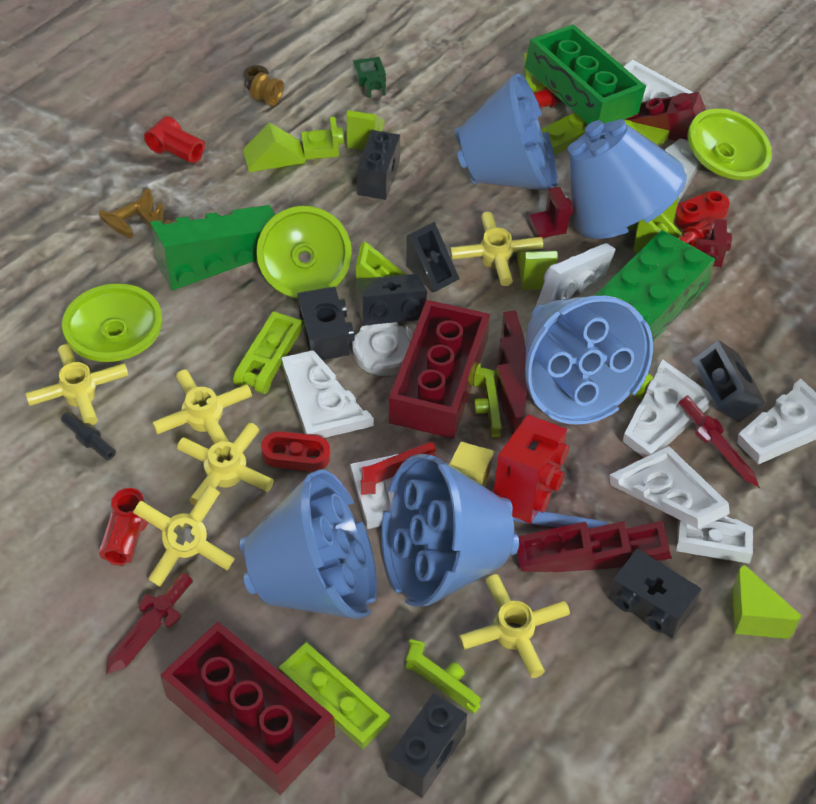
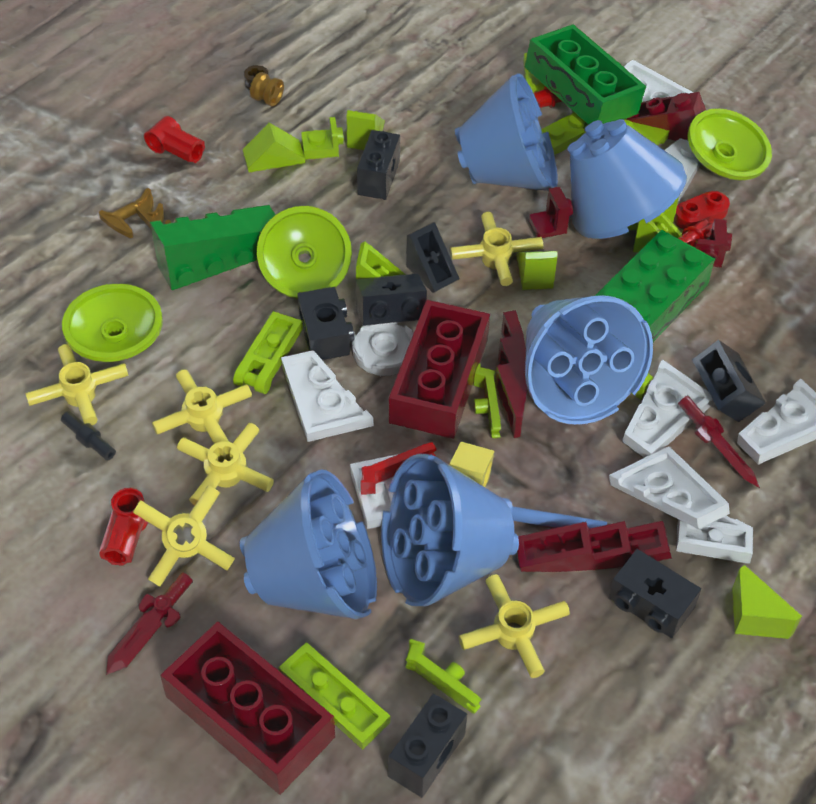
(296, 451): red plate -> none
(370, 74): dark green plate -> none
(531, 467): red piece -> none
(575, 274): white wing -> none

